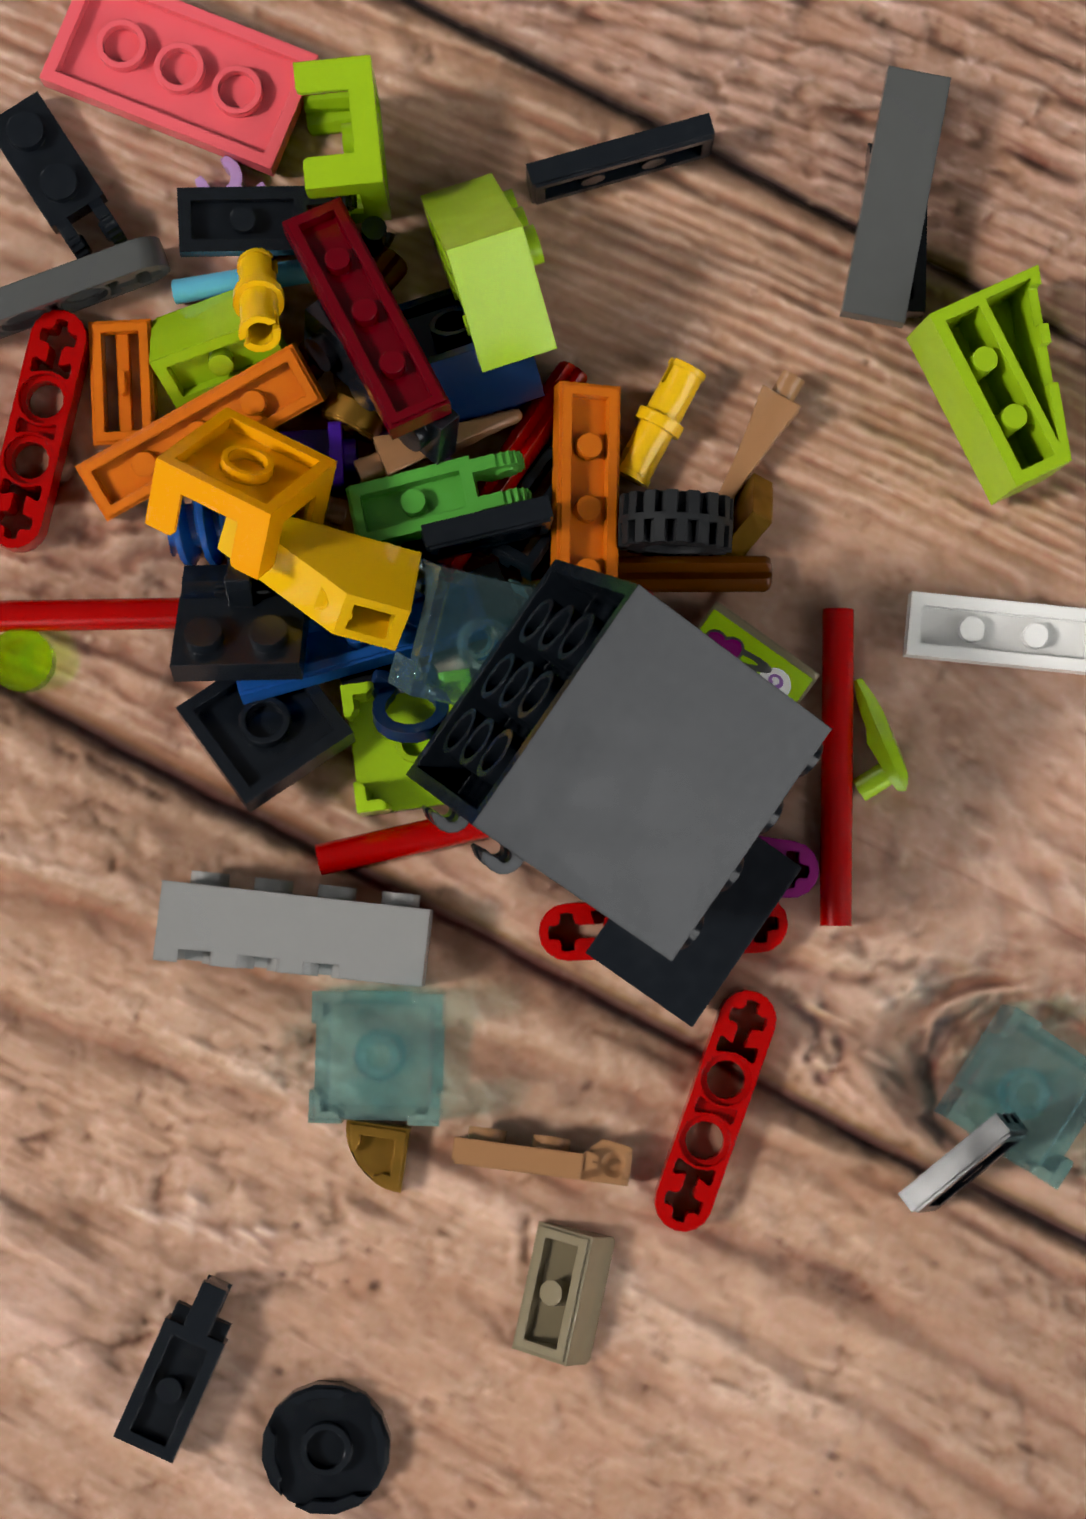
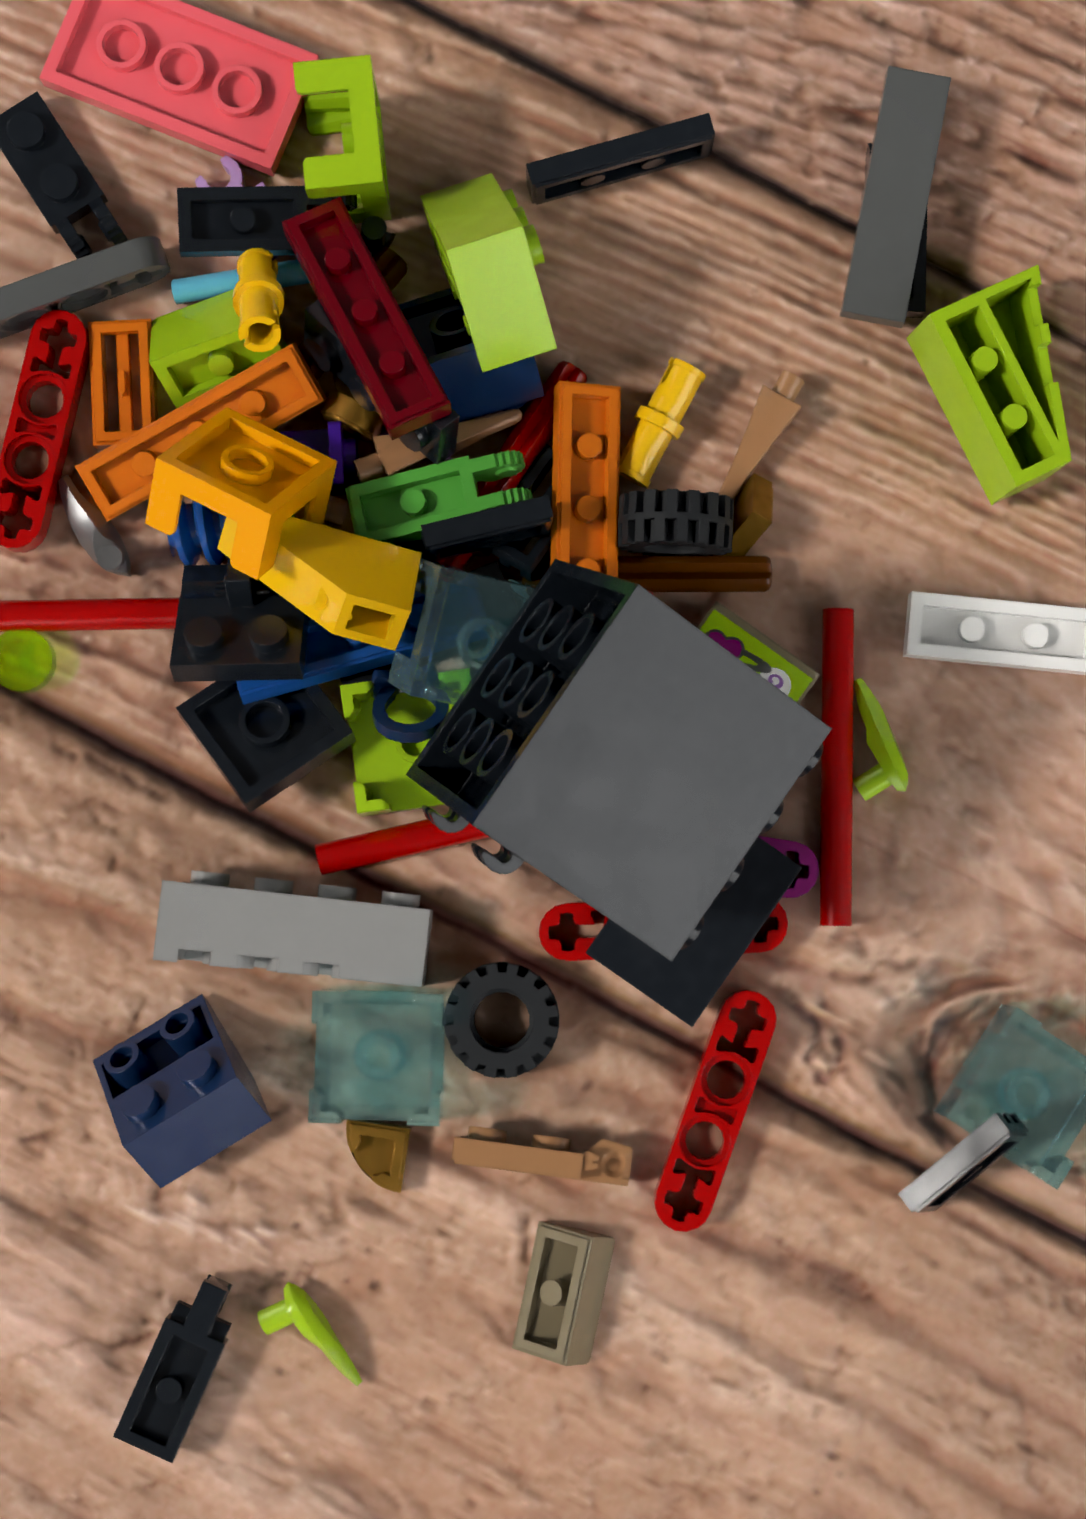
(93, 531): none -> flat silver bar
(180, 1092): none -> dark blue slope
(308, 1318): none -> lime bar
(326, 1447): black tile -> none
(469, 1045): none -> black tyre

